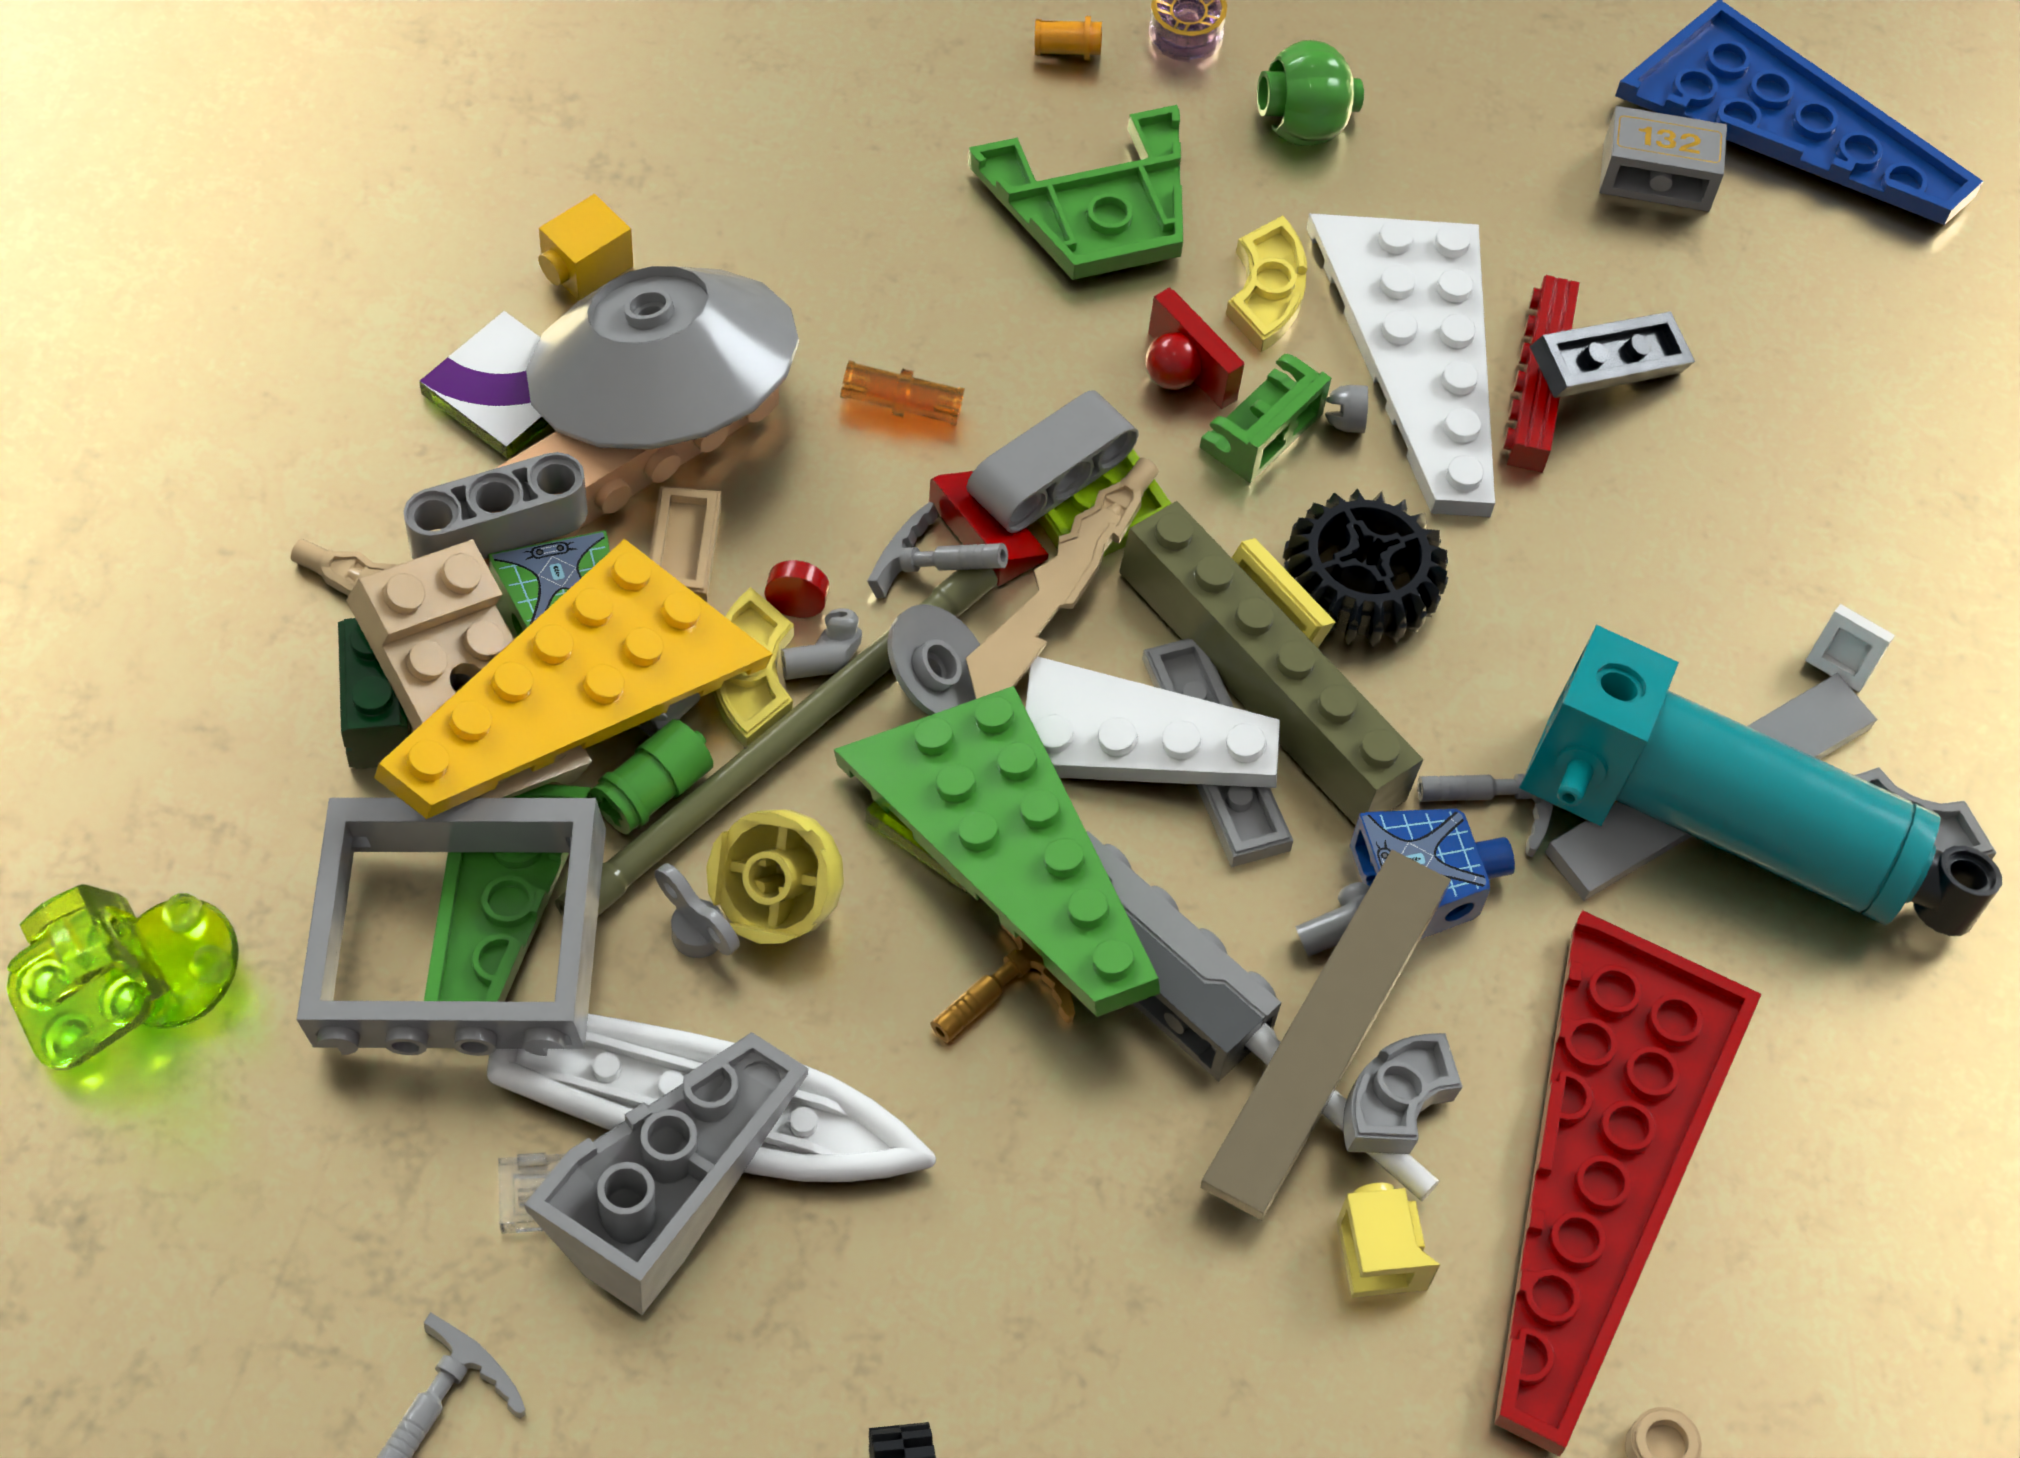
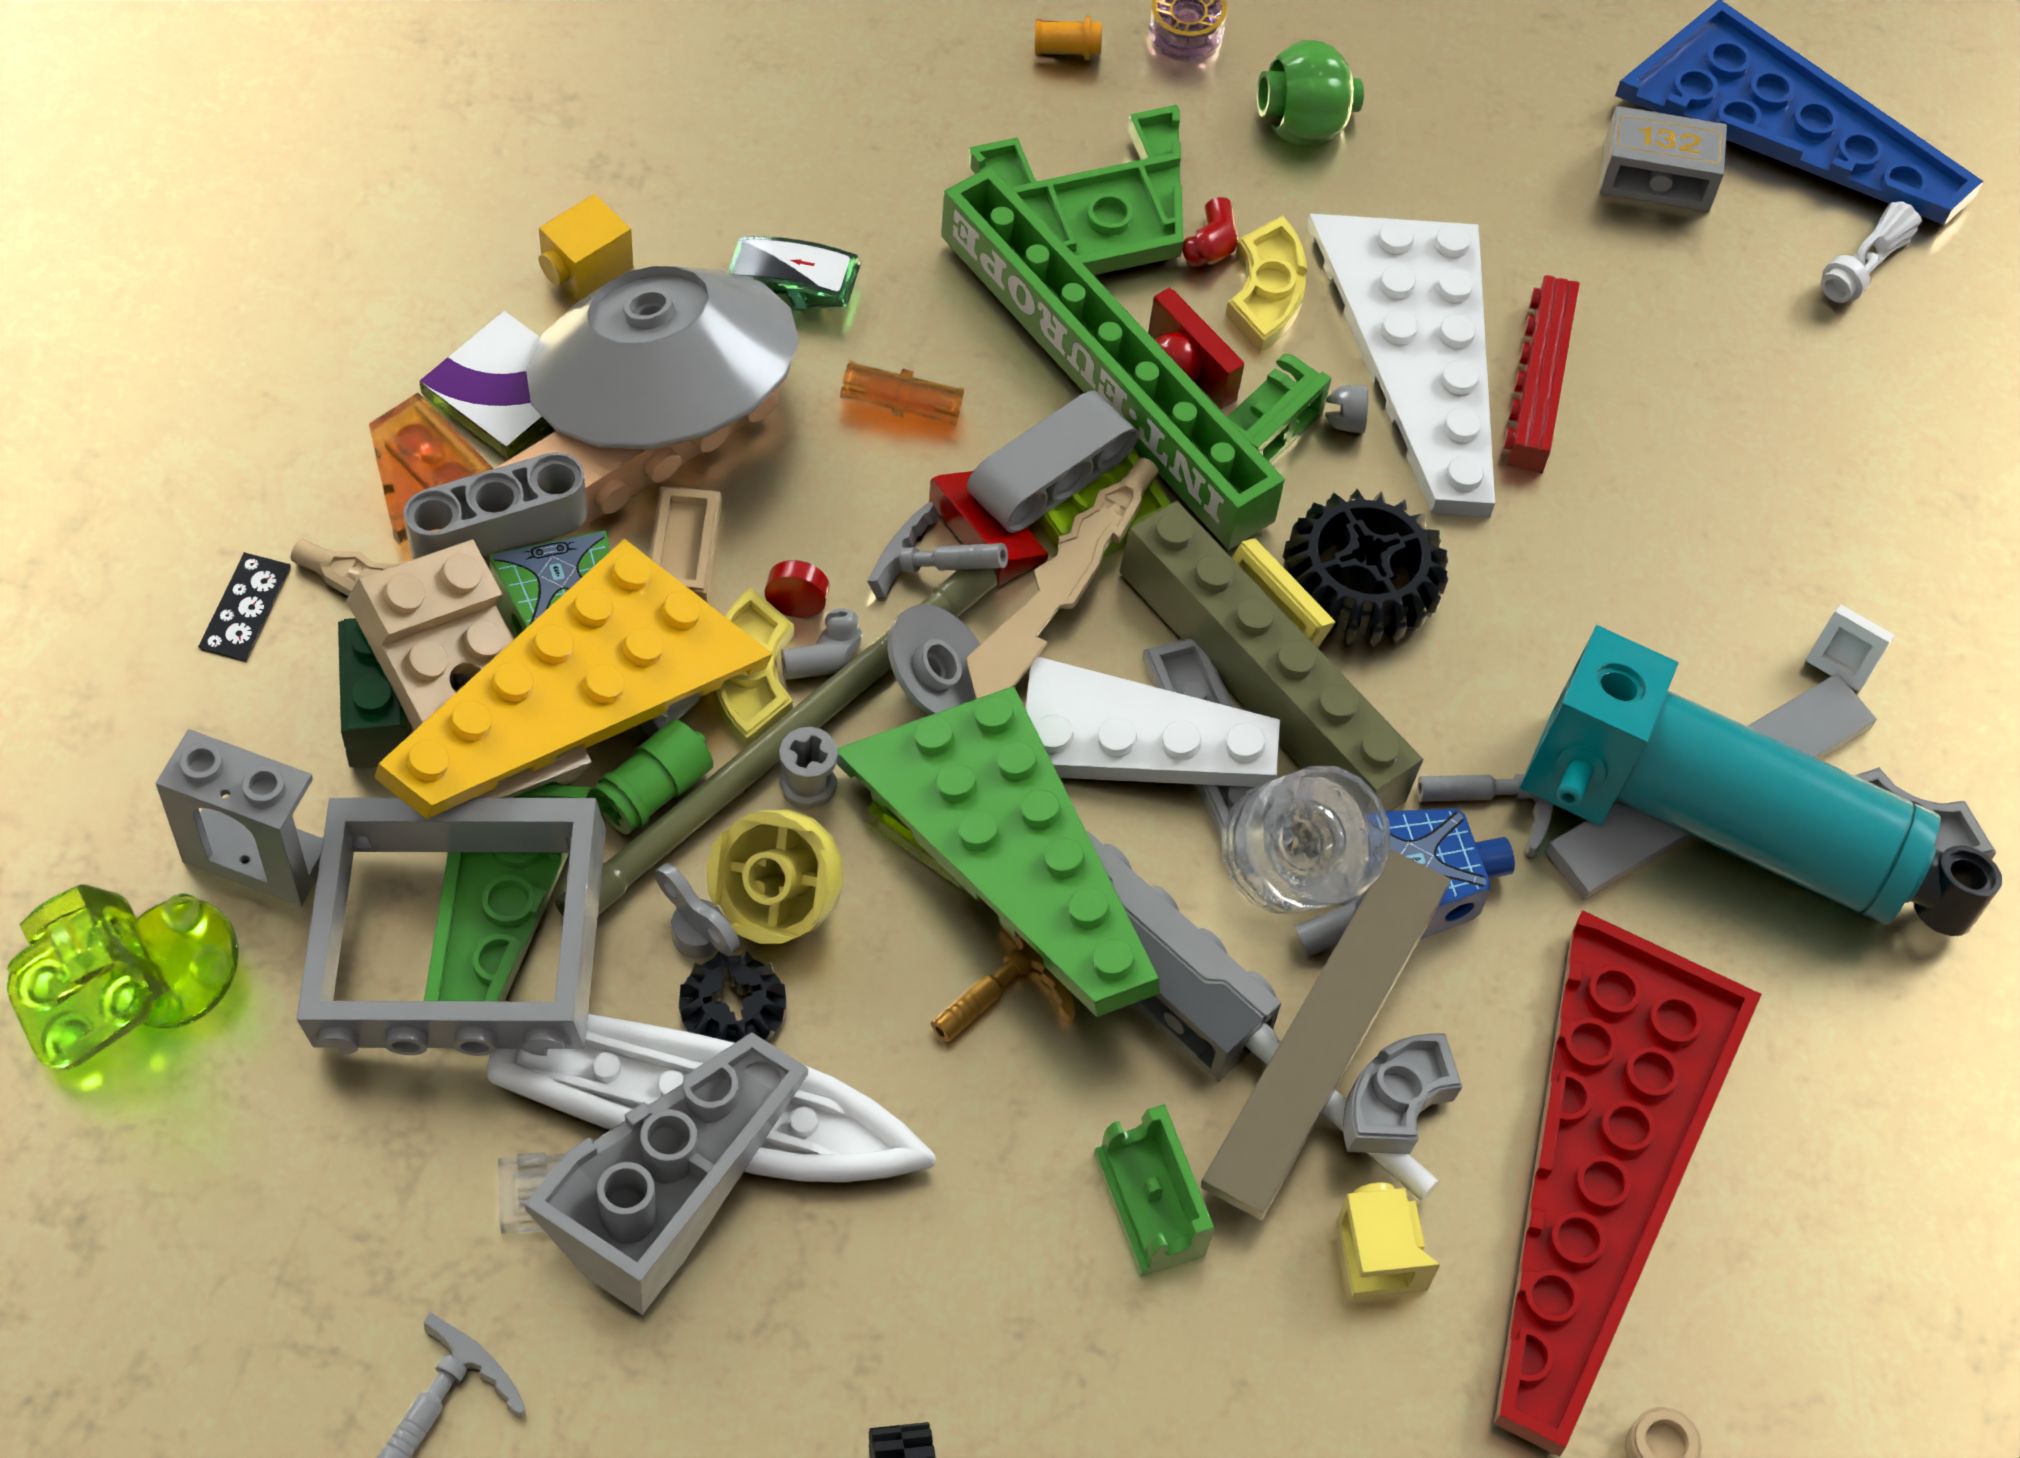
(244, 606): none -> black sticker
(248, 825): none -> light grey panel
(418, 452): none -> clear orange wing
(761, 1010): none -> black gear
(801, 269): none -> slope
(808, 766): none -> light grey bush
(1111, 353): none -> bright green brick
(1154, 1192): none -> bright green hinge
(1215, 239): none -> red arm
(1338, 832): none -> clear wheel
(1612, 354): plate -> none
(1848, 275): none -> white piece

